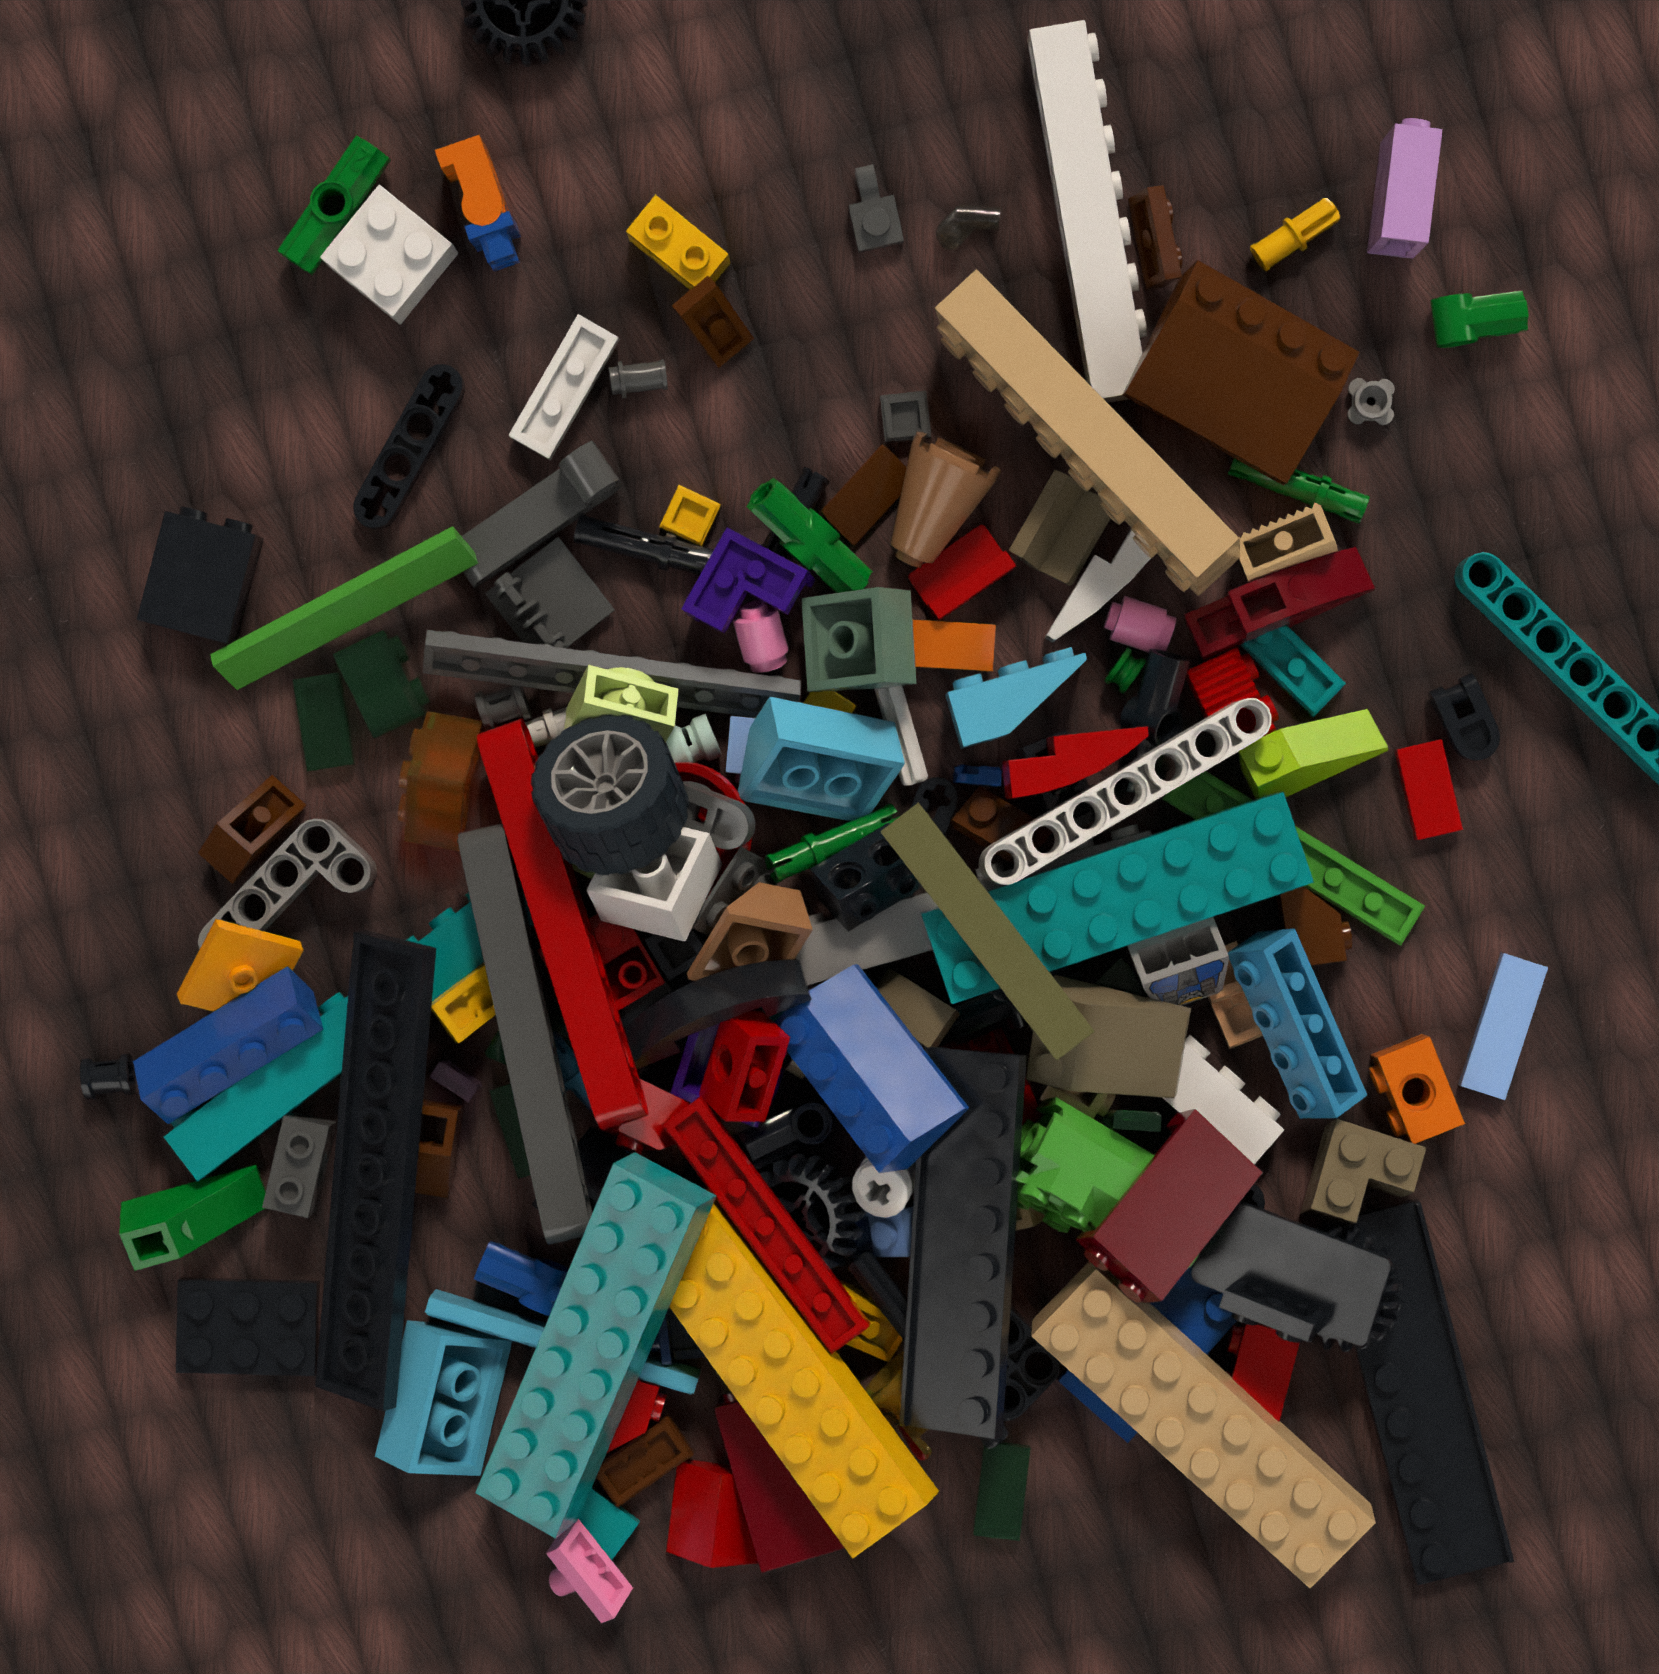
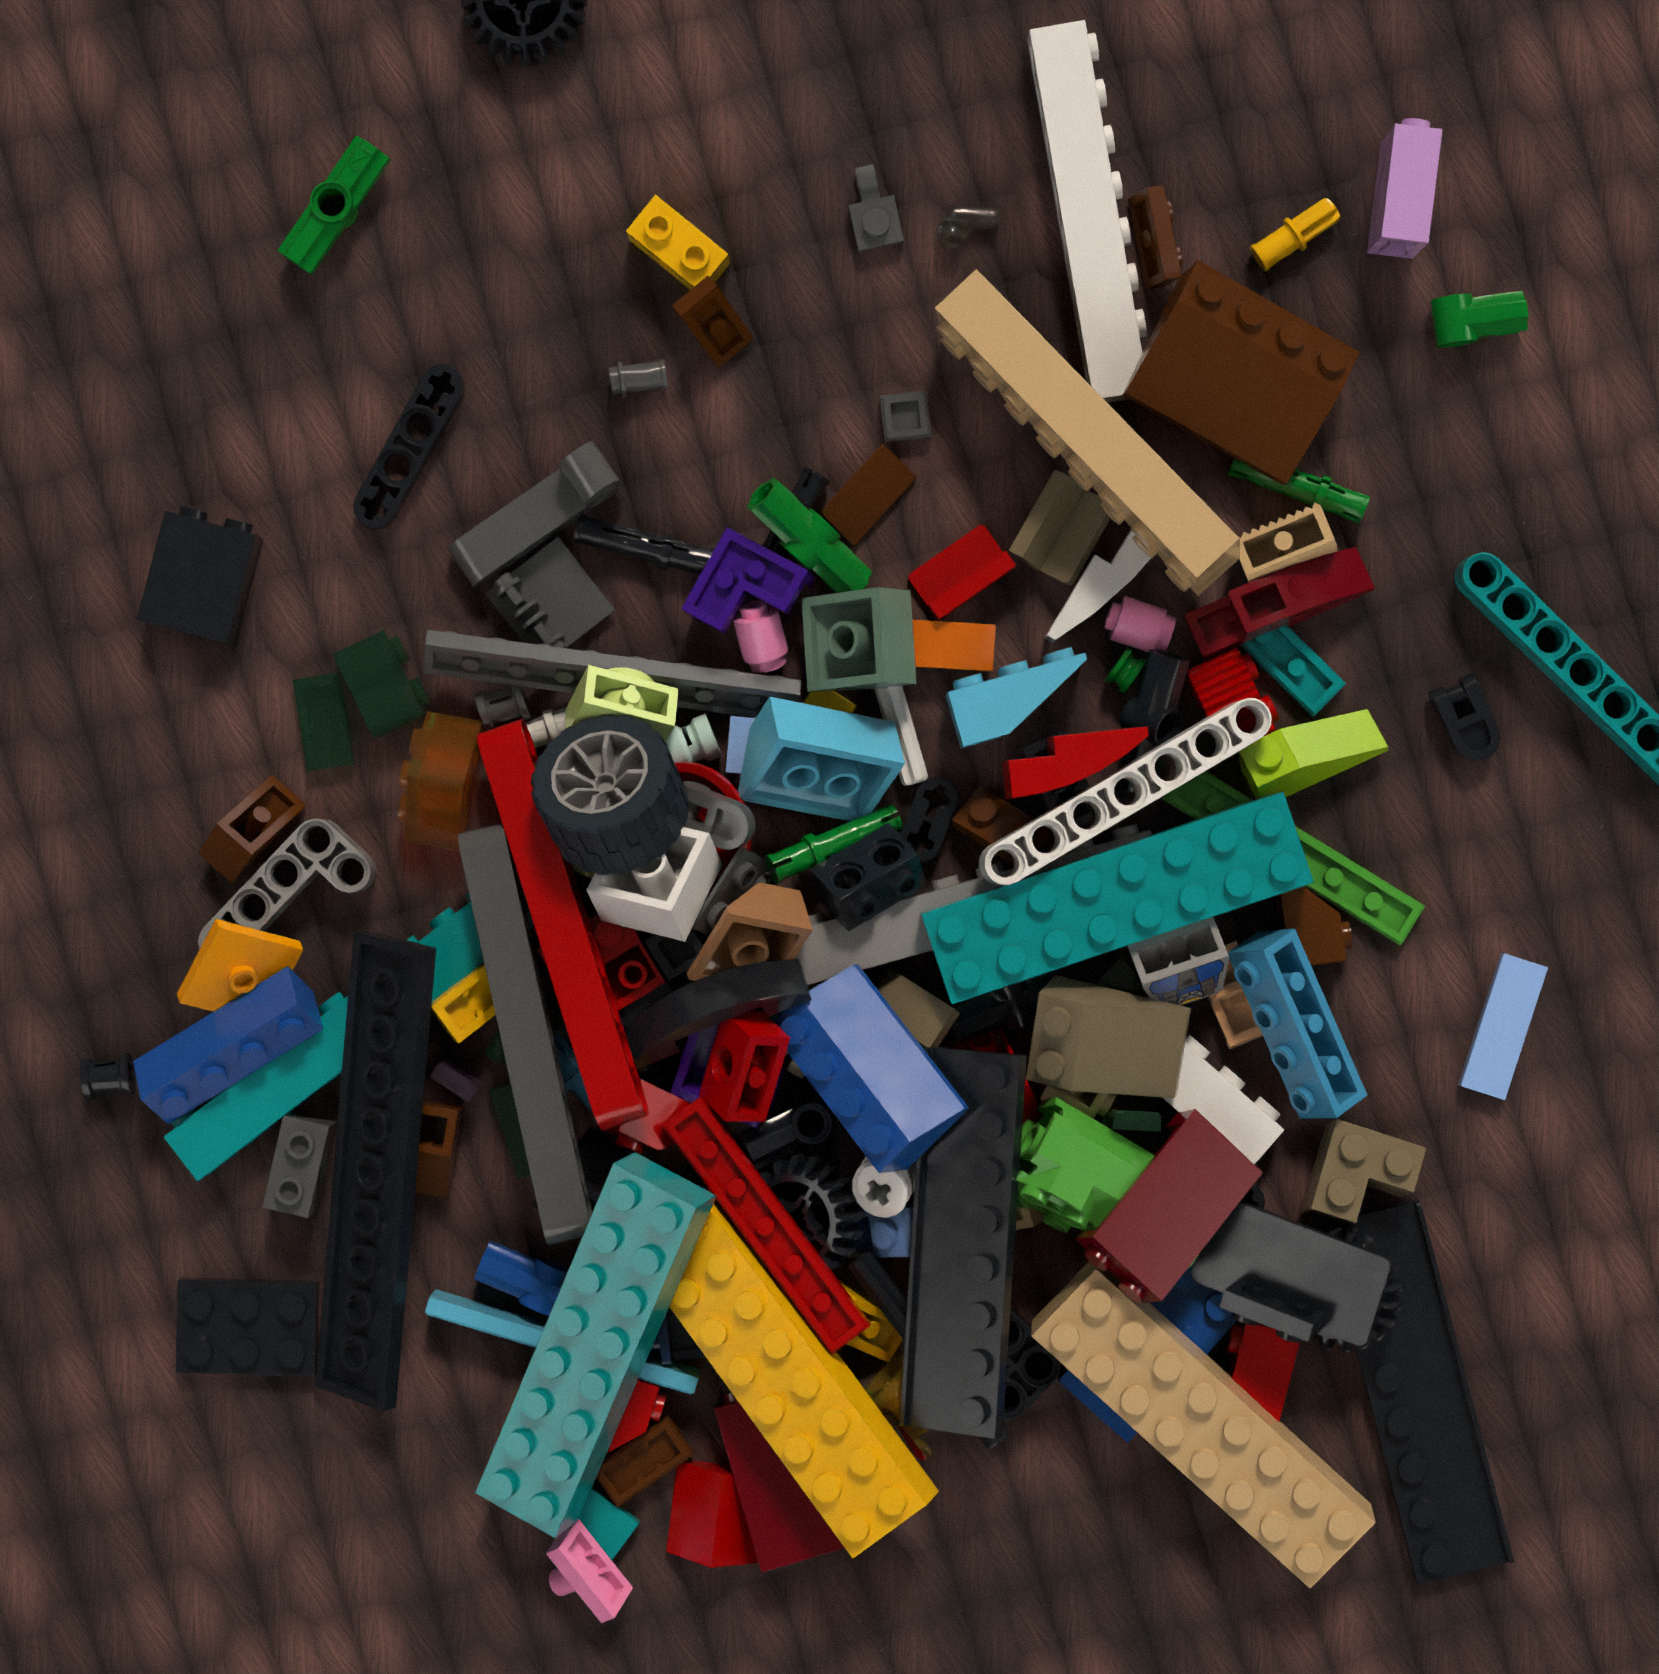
(188, 1216): green slope -> none
(344, 608): bright green tile -> none
(389, 254): white brick -> none
(444, 1399): medium azure slope -> none
(483, 200): orange hips -> none
(564, 387): white plate -> none
(690, 516): yellow tile -> none
(937, 497): medium nougat cone -> none
(978, 776): blue tile -> none
(987, 931): olive tile -> none
(1001, 1491): clear green tile -> none
(1380, 411): light grey plate -> none
(1428, 789): red tile -> none
(1437, 1107): orange brick -> none

